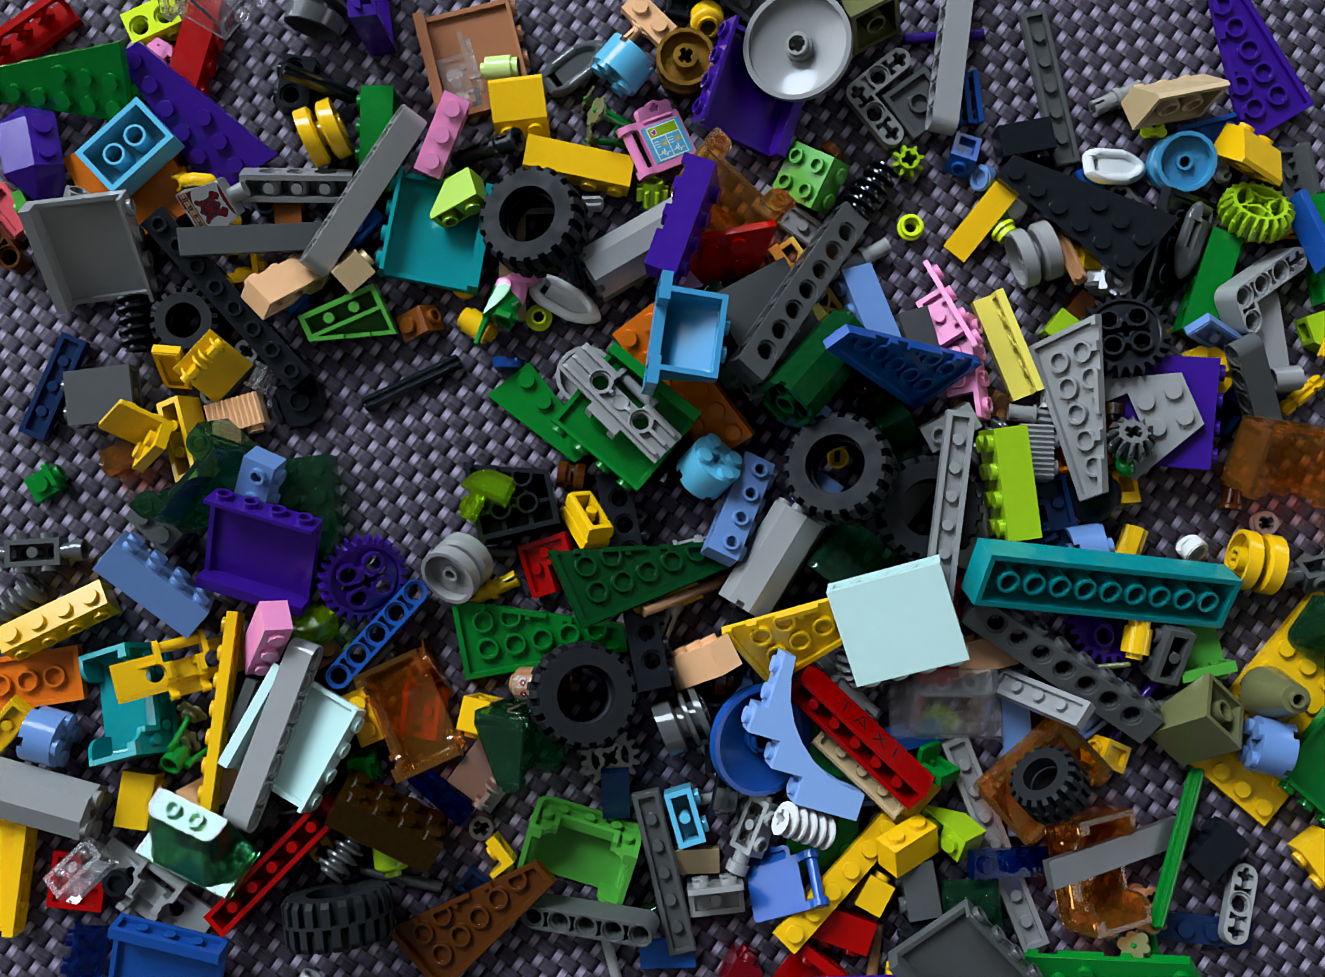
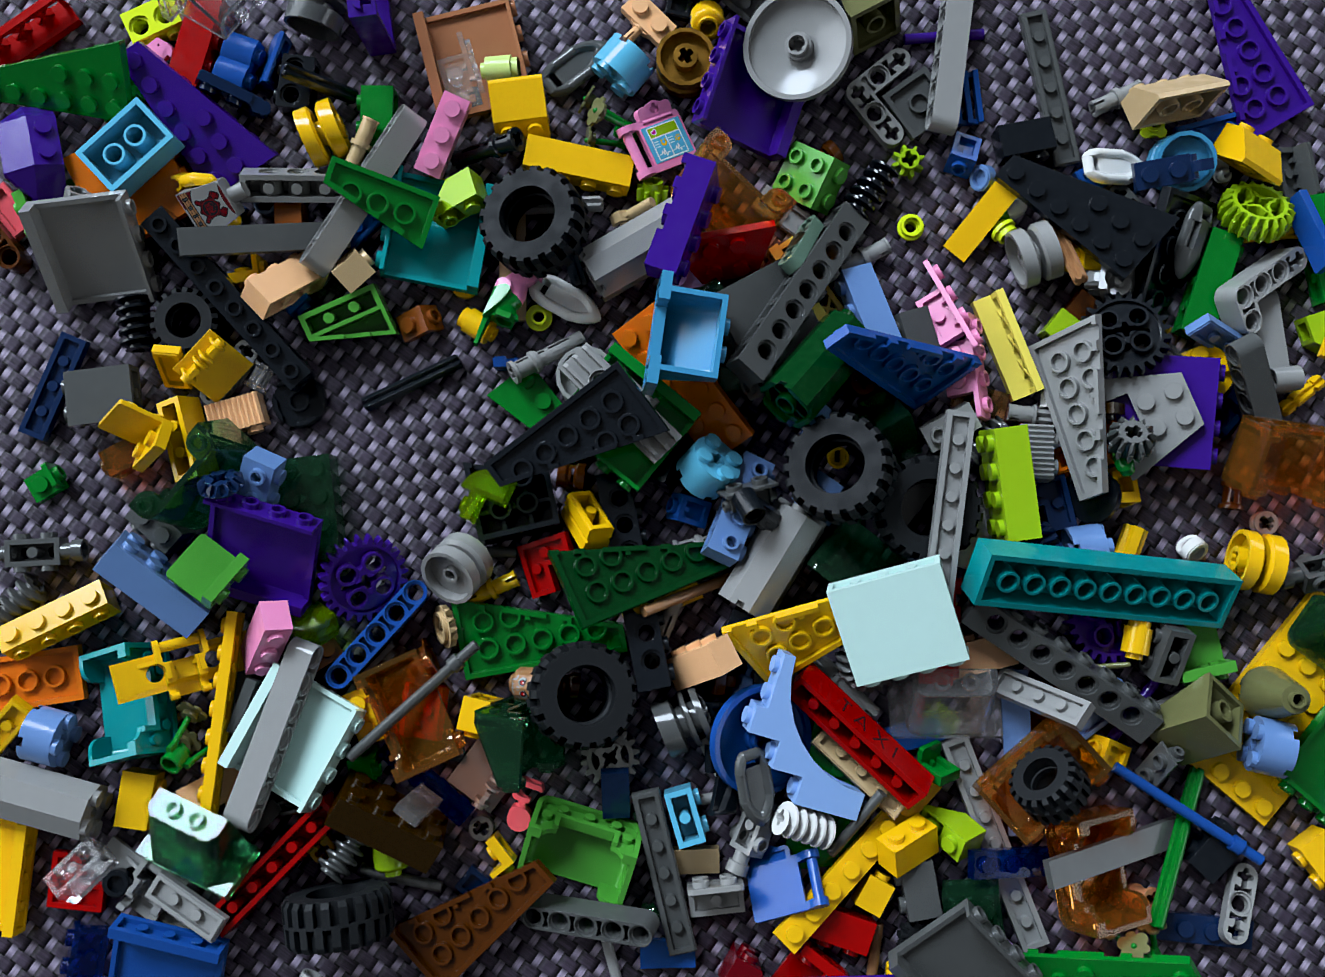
(187, 906): none -> light grey tile
(207, 571): none -> bright green bracket
(220, 484): none -> dark blue gear
(234, 94): none -> dark blue hinge
(240, 60): none -> blue brick
(268, 75): none -> blue slope
(362, 140): none -> tan pin
(391, 202): none -> green wing
(417, 805): none -> clear tile
(445, 626): none -> tan gear
(454, 664): none -> dark grey bar
(520, 813): none -> coral leg
(536, 361): none -> light grey pin
(591, 422): none -> black wing
(623, 216): none -> tan bar
(688, 510): none -> blue bracket
(755, 510): none -> black piece
(755, 785): none -> dark grey piece
(761, 485): none -> dark grey hinge
(801, 245): none -> sand green beam
(850, 830): none -> dark grey bar
(1160, 763): none -> dark grey hinge
(1168, 171): none -> dark blue hinge
(1234, 843): none -> blue bar

